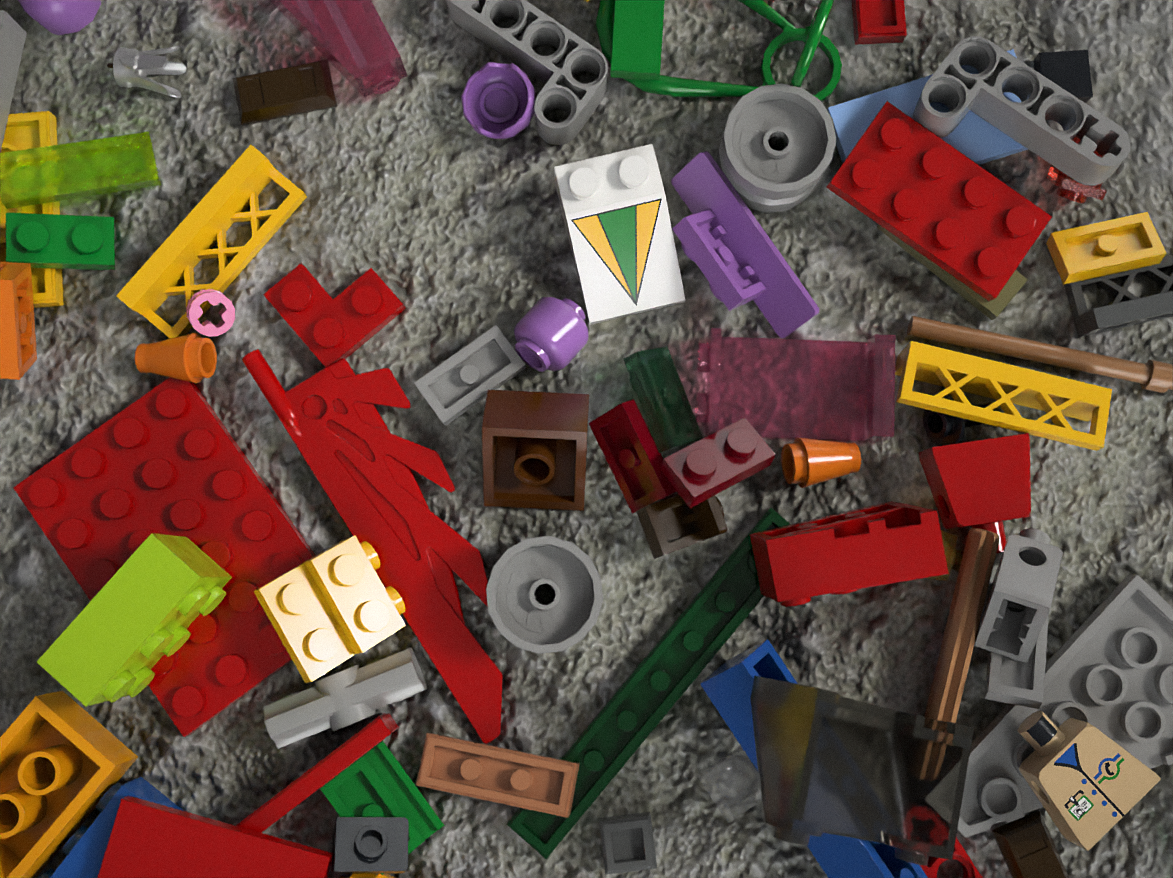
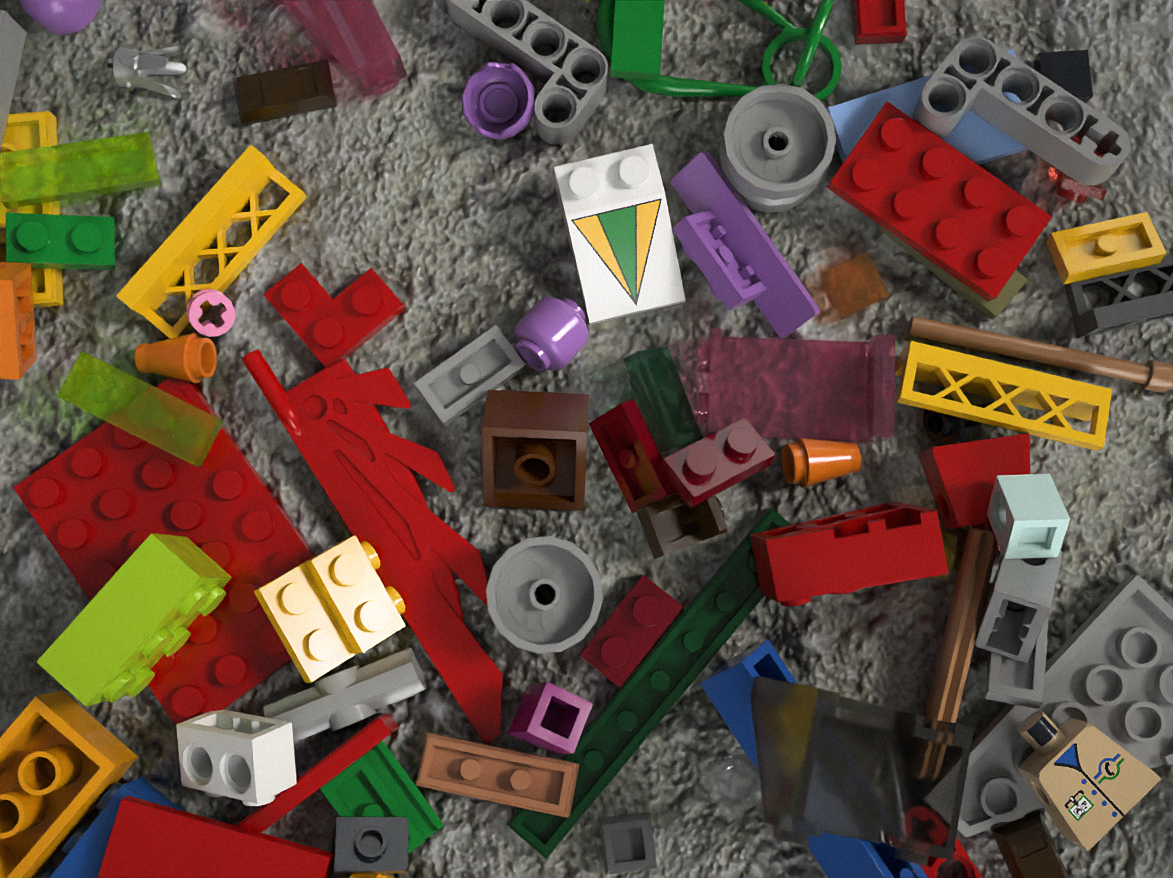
(140, 409): none -> clear neon green plate
(237, 756): none -> white brick
(550, 718): none -> magenta brick
(631, 630): none -> dark red plate
(854, 285): none -> clear orange tile
(1027, 516): none -> light aqua brick

